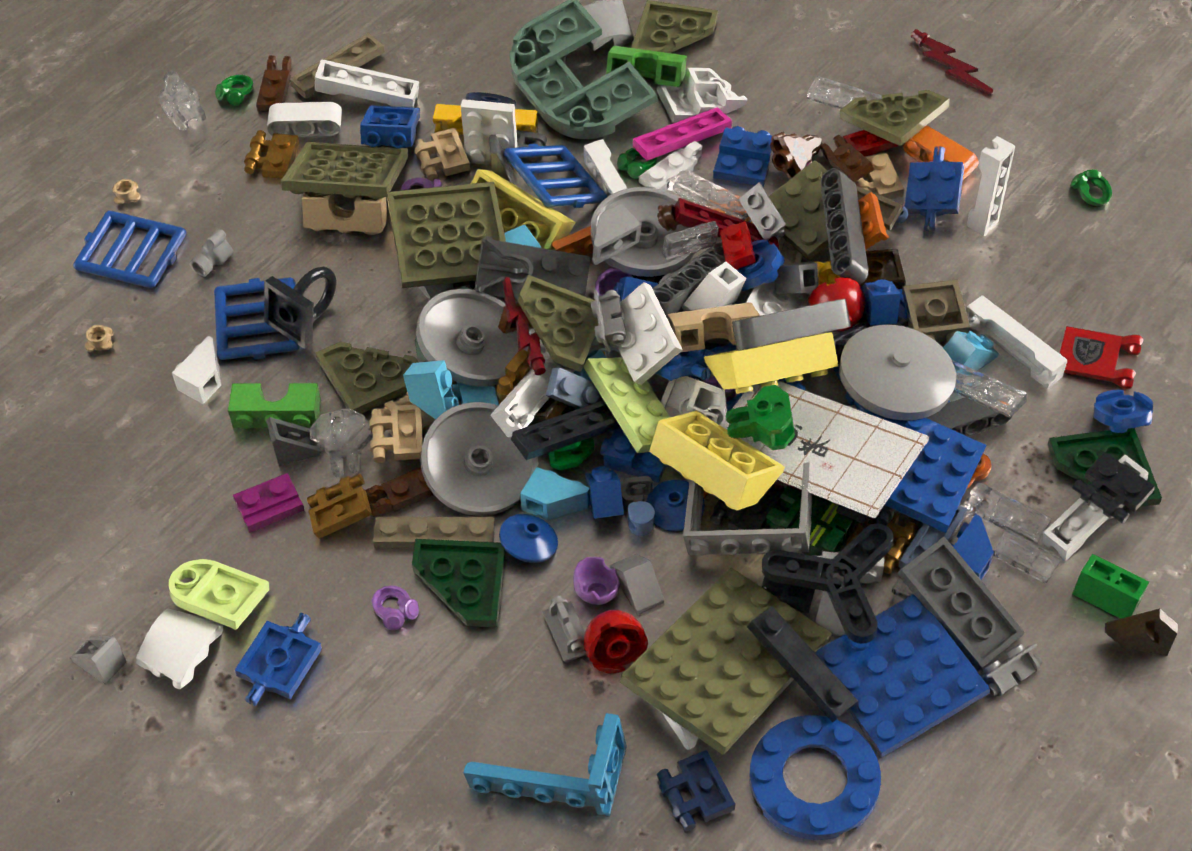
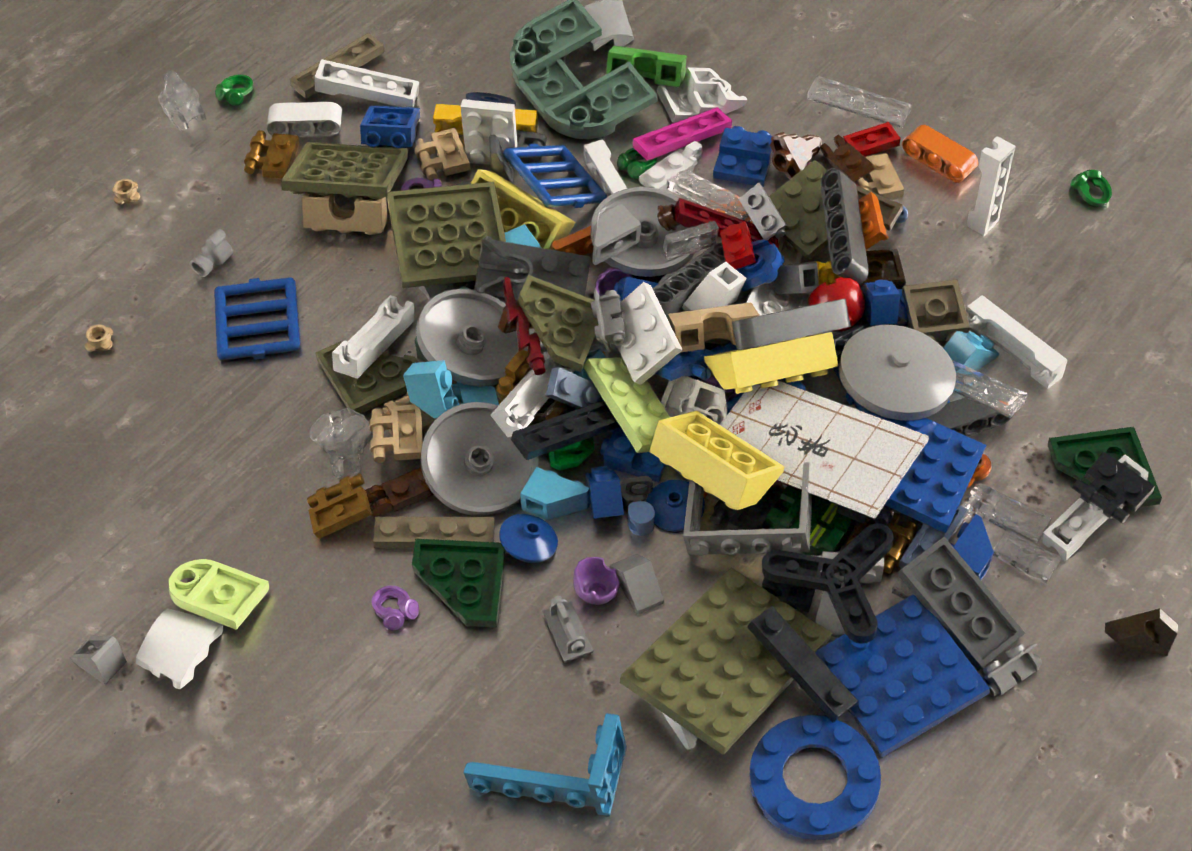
(129, 274): blue bar -> none
(199, 373): white slope -> none
(251, 410): bright green arch -> none
(268, 502): magenta plate -> none
(274, 83): reddish brown hinge -> none
(278, 659): blue plate -> none
(291, 311): black tile -> none
(291, 441): dark grey slope -> none
(373, 338): none -> white piece
(614, 641): red cylinder -> none
(672, 26): olive plate -> none
(705, 786): dark blue plate -> none
(765, 419): green hinge -> none
(895, 116): olive plate -> none
(934, 188): blue plate -> none
(939, 53): dark red piece -> none
(1096, 355): red flag -> none
(1110, 587): green hinge -> none
(1123, 410): blue plate -> none

